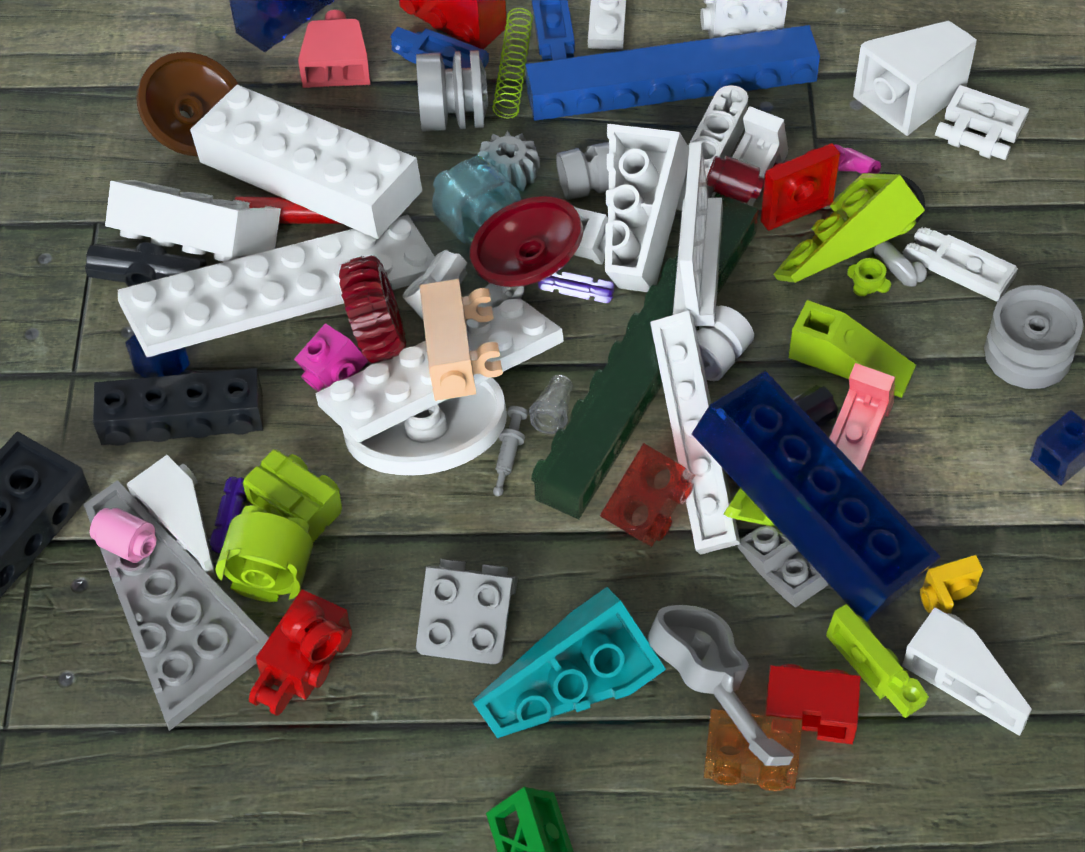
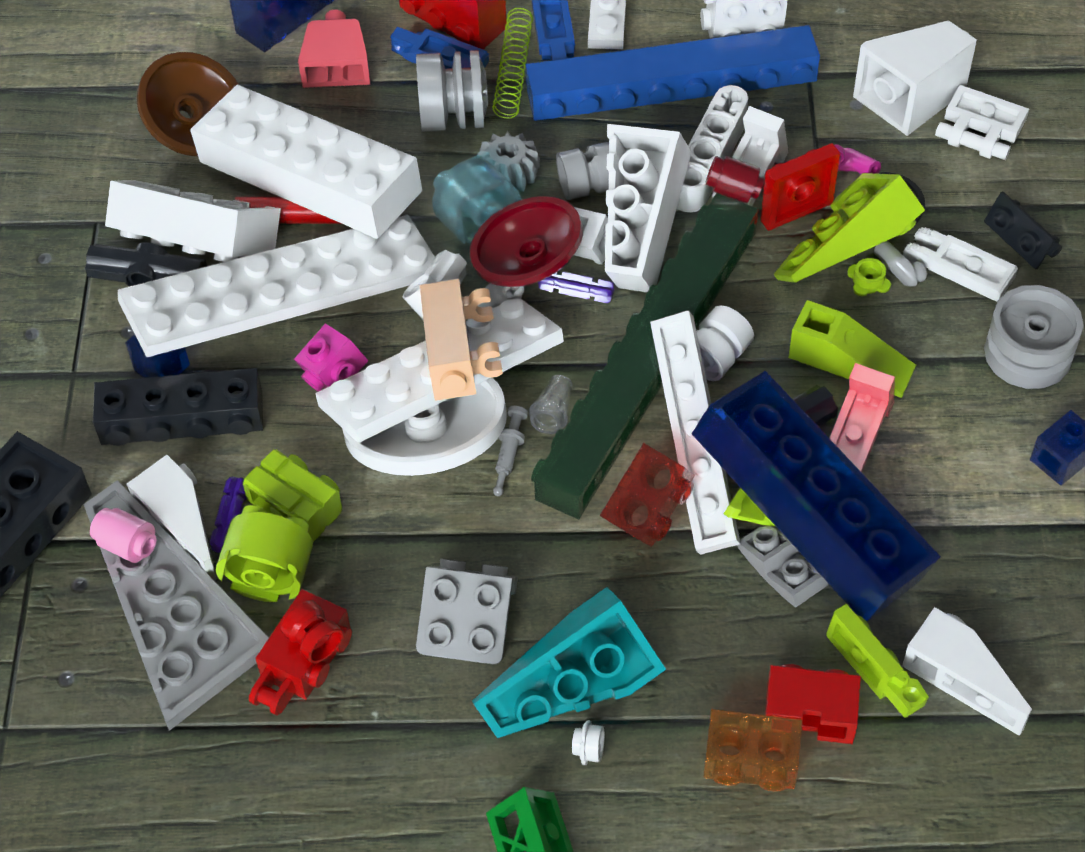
(372, 308): dark red gear -> none
(588, 742): none -> white plate
(698, 245): white fence -> none
(708, 662): light grey piece -> none
(950, 583): yellow bracket -> none
(1021, 231): none -> black hinge

